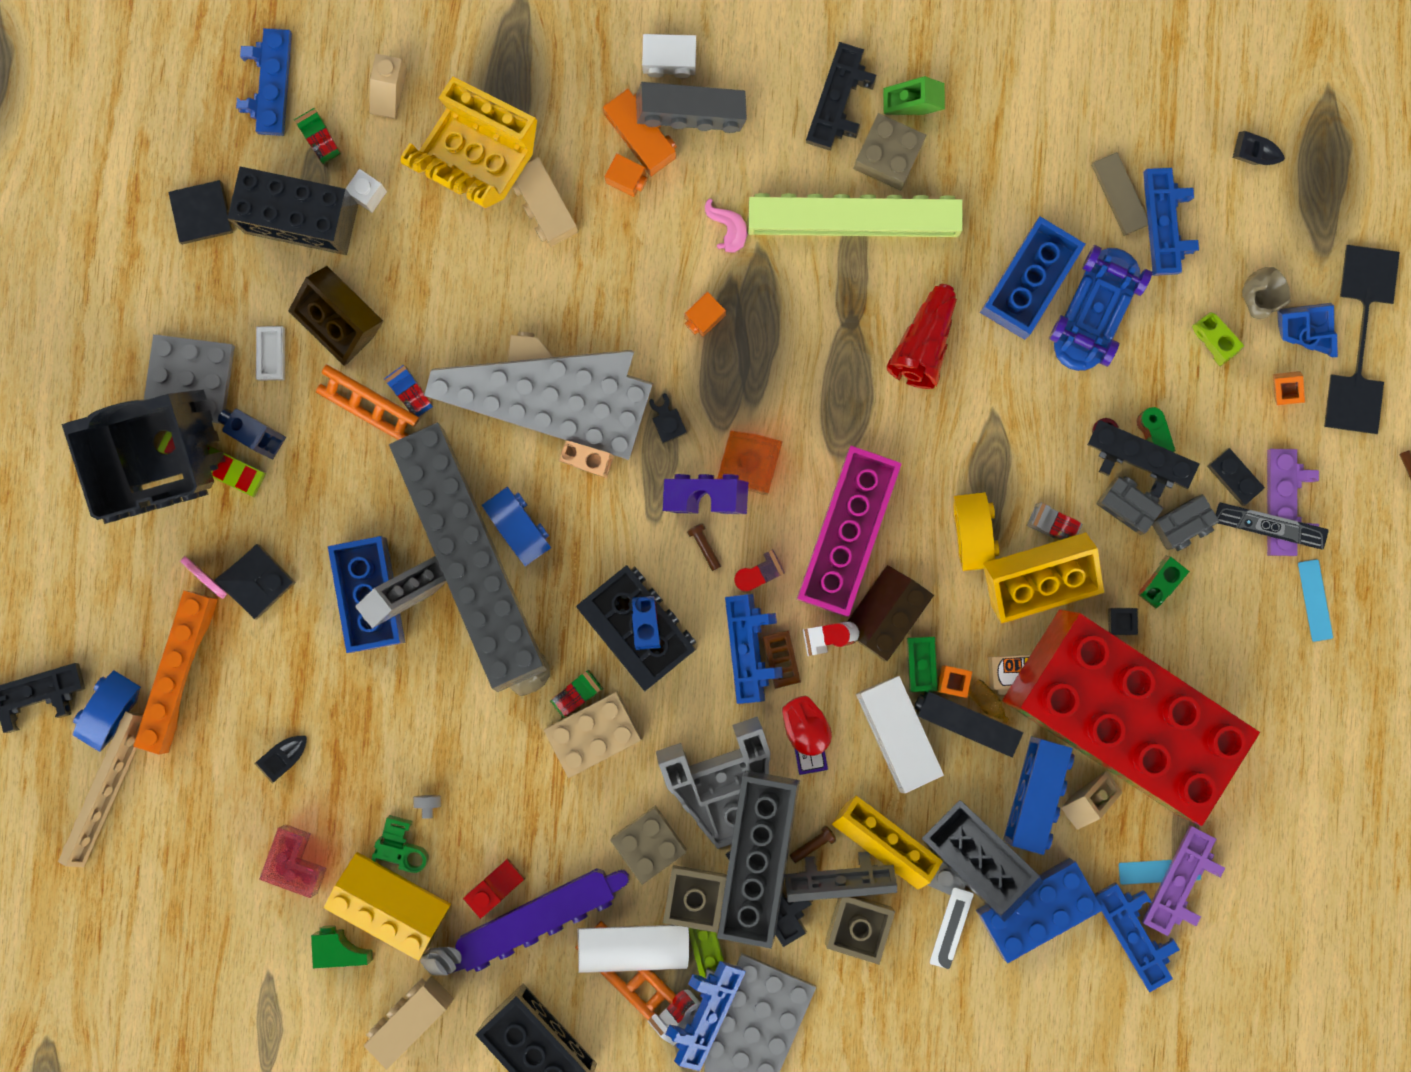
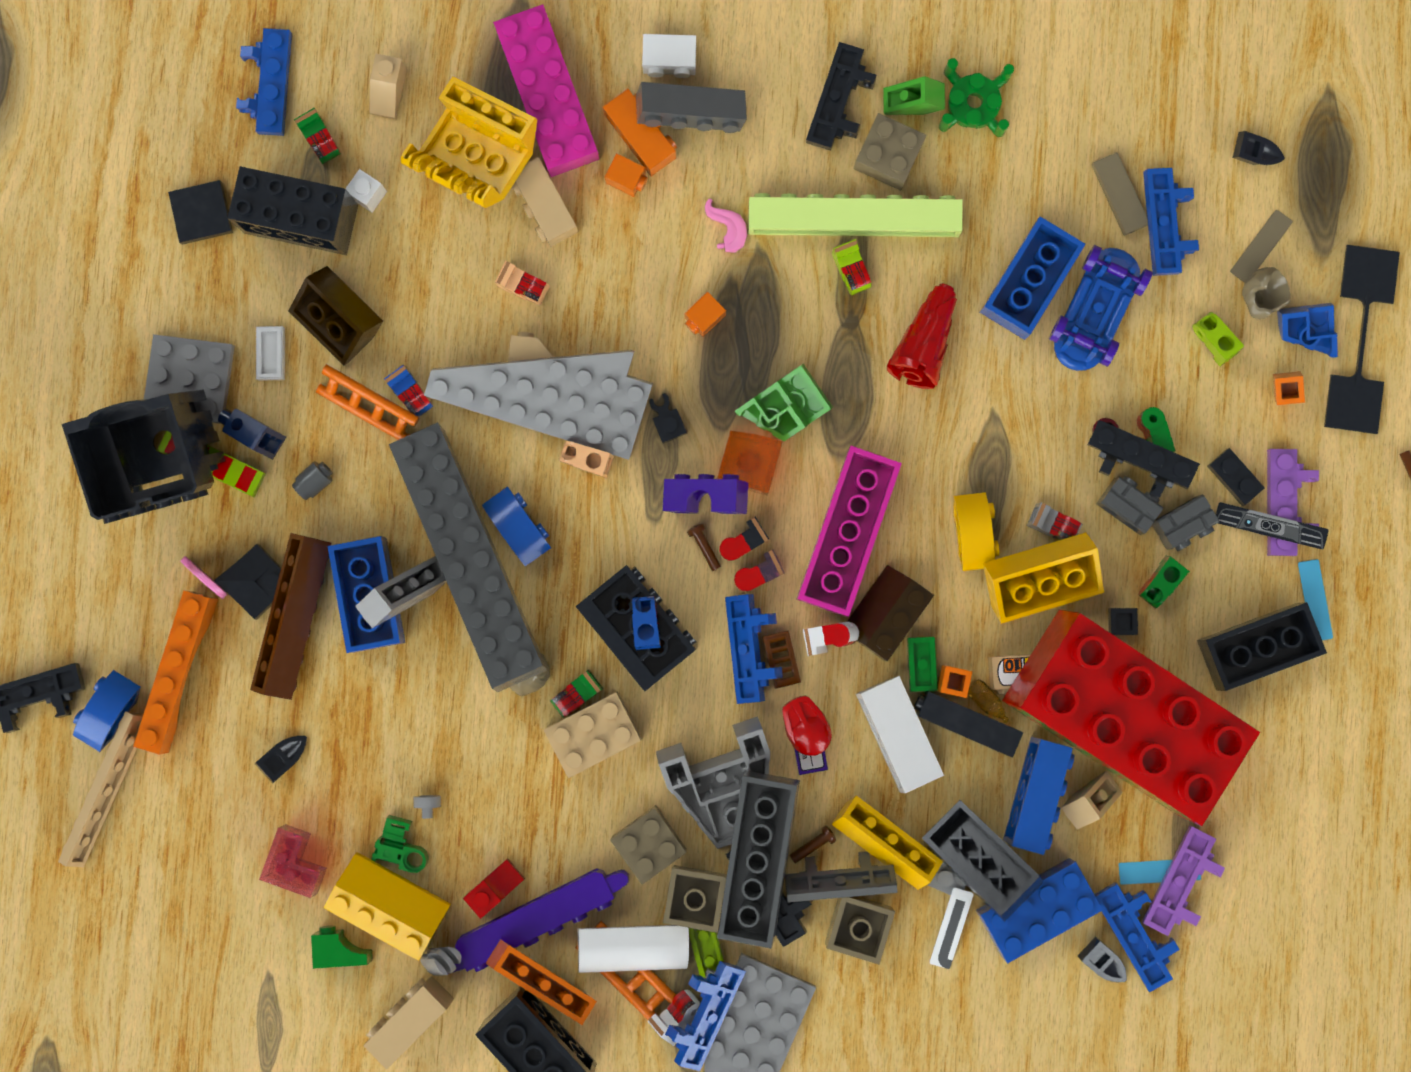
(290, 617): none -> reddish brown brick
(312, 480): none -> dark grey brick
(522, 284): none -> leg
(541, 982): none -> orange brick
(546, 90): none -> dark pink brick
(734, 548): none -> leg
(787, 405): none -> bright green slope
(851, 267): none -> leg
(985, 90): none -> green plate
(1103, 961): none -> plate
(1261, 246): none -> dark tan sticker
(1261, 646): none -> black brick

